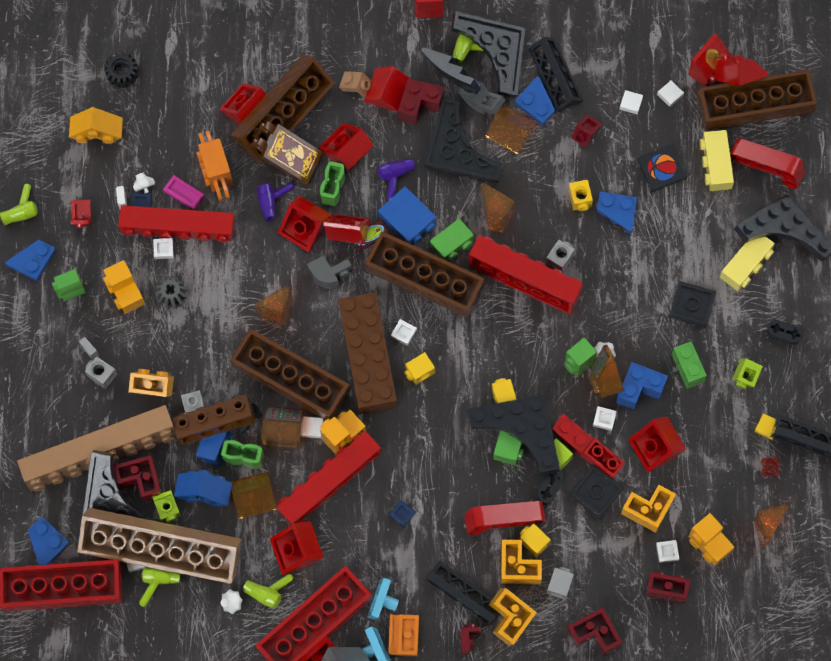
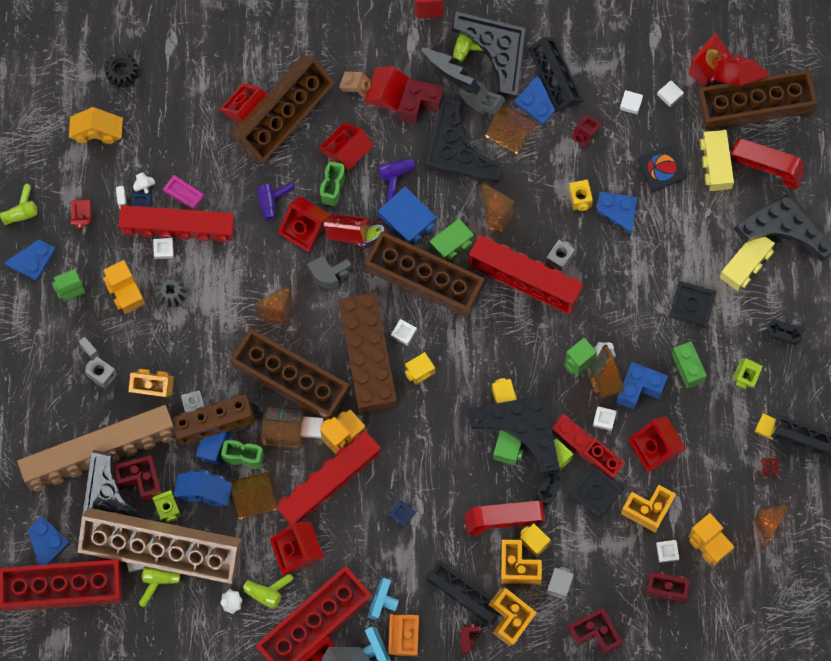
(214, 165): orange brick -> none
(287, 152): tile -> none

